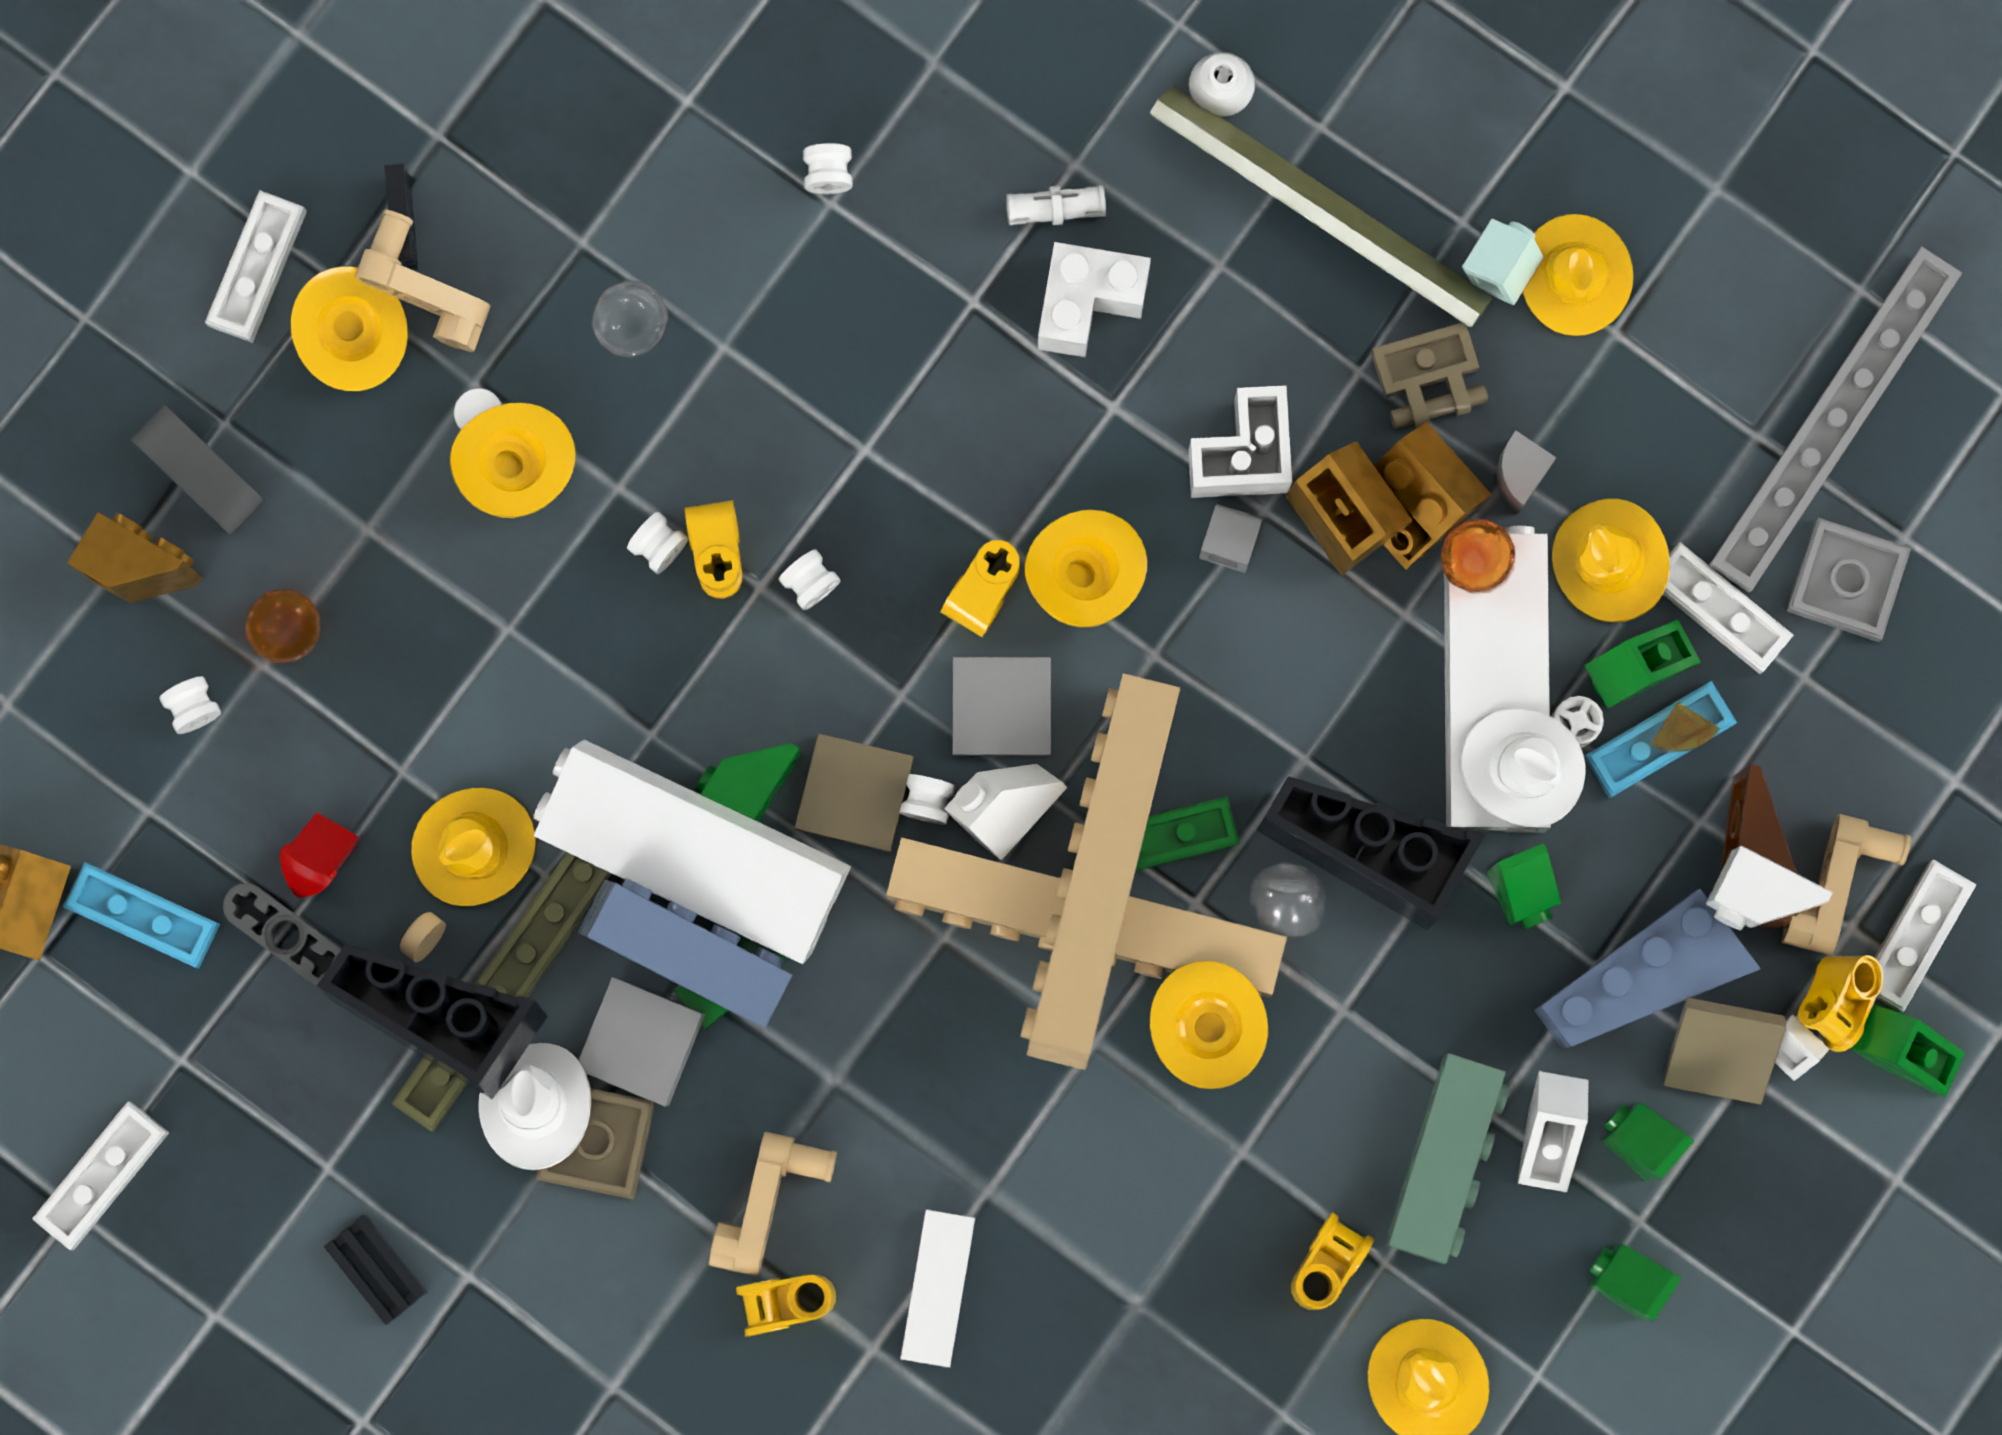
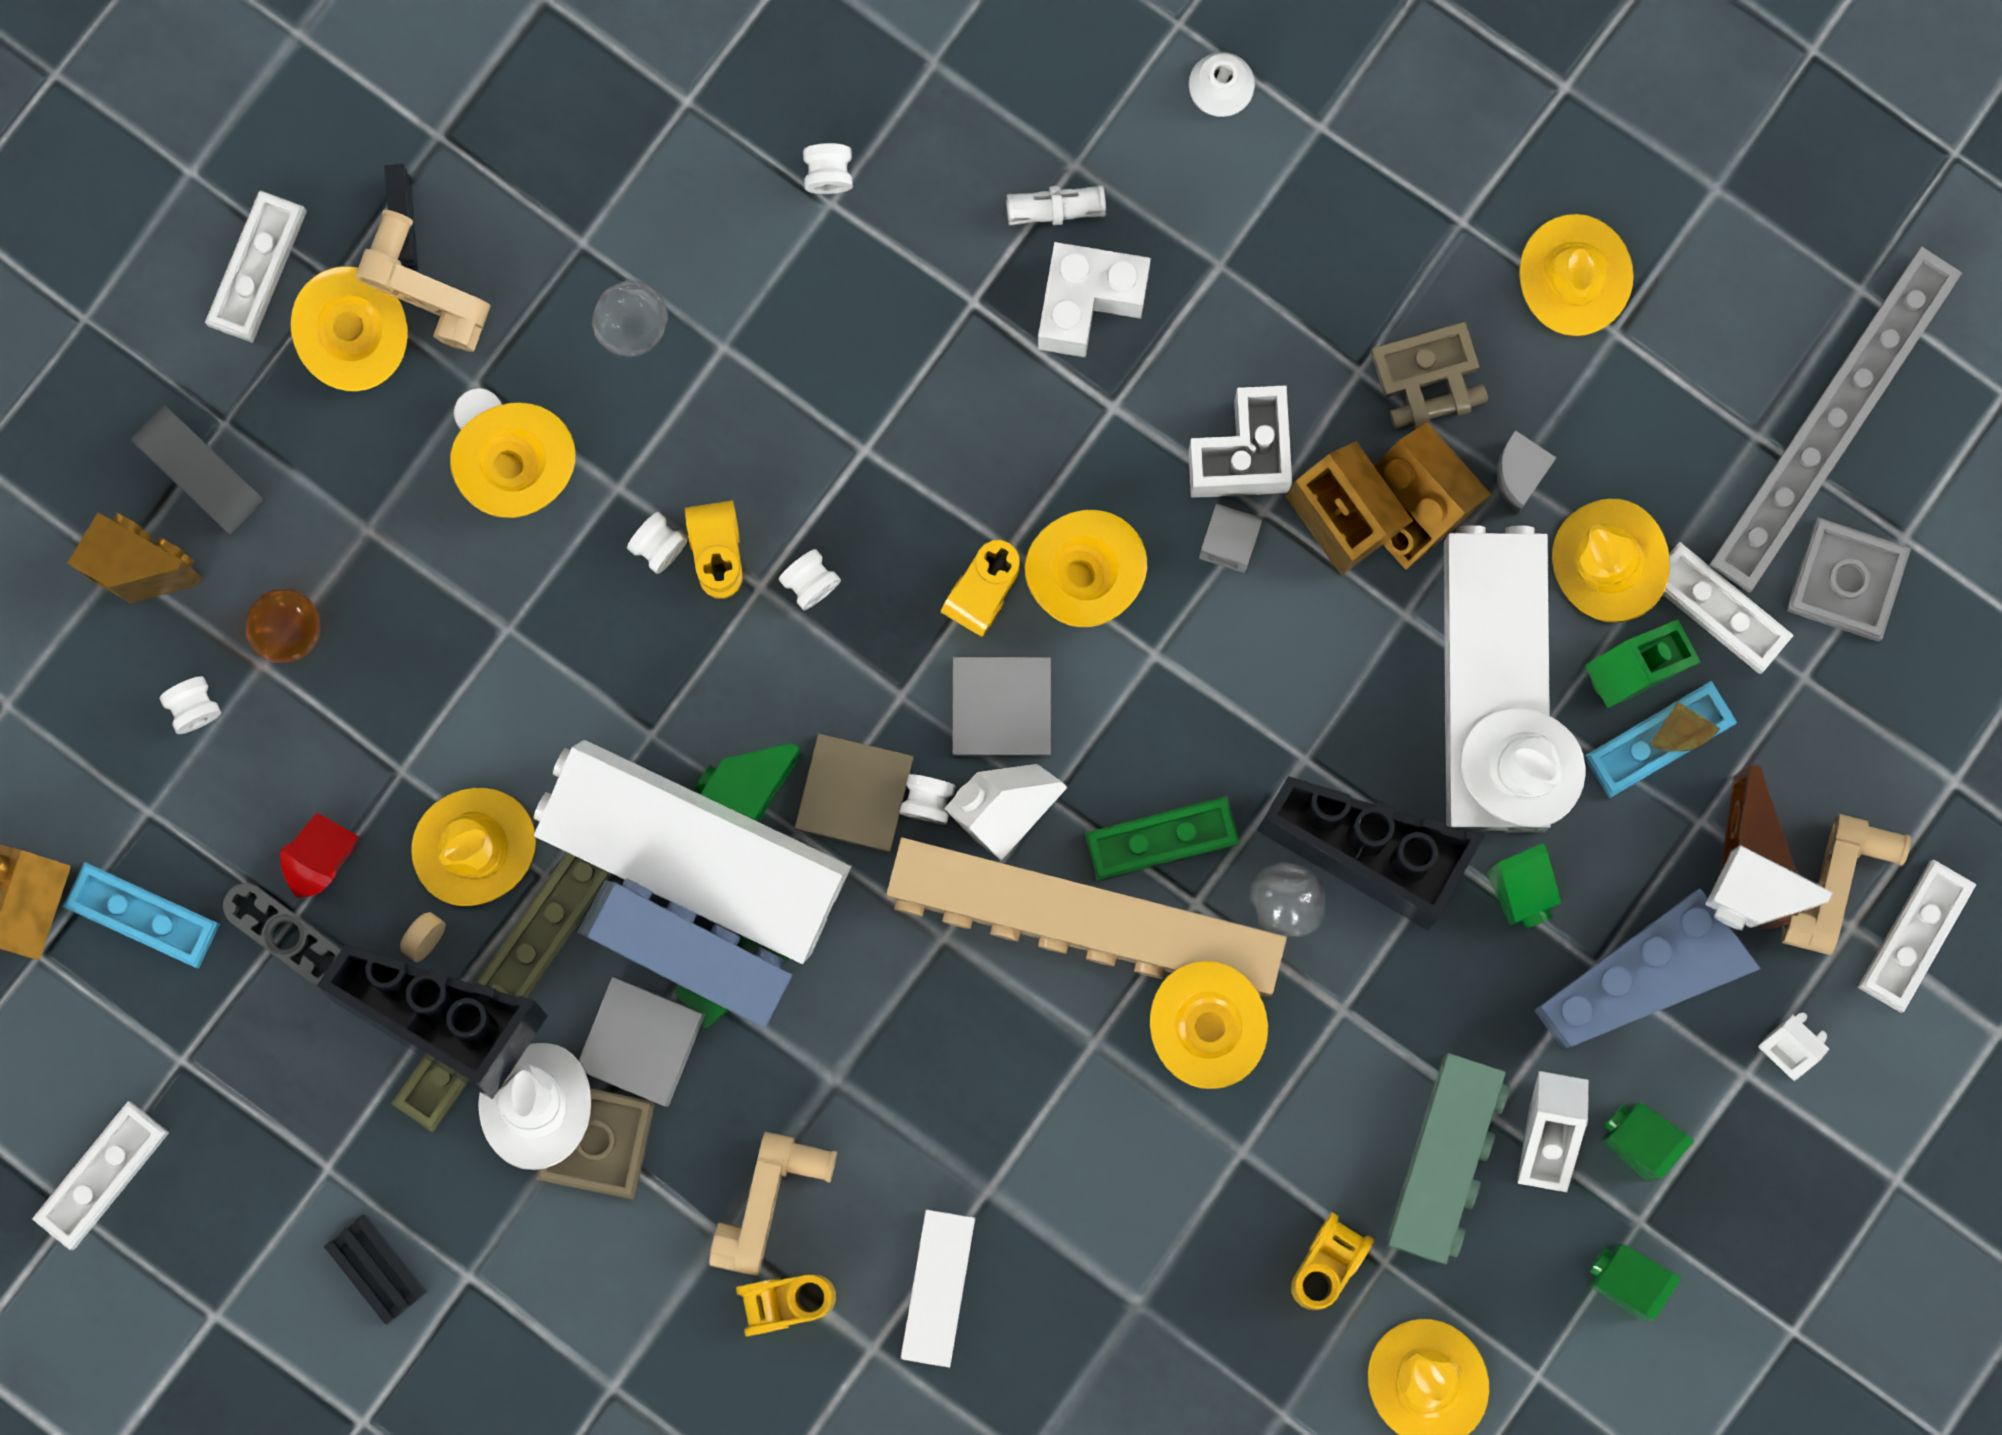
(1102, 872): tan brick -> none
(1321, 206): olive tile -> none
(1478, 556): clear orange hair -> none
(1503, 260): light aqua brick -> none
(1581, 714): white wheel -> none
(1724, 1050): dark tan tile -> none
(1840, 995): yellow piece -> none
(1909, 1050): green slope -> none

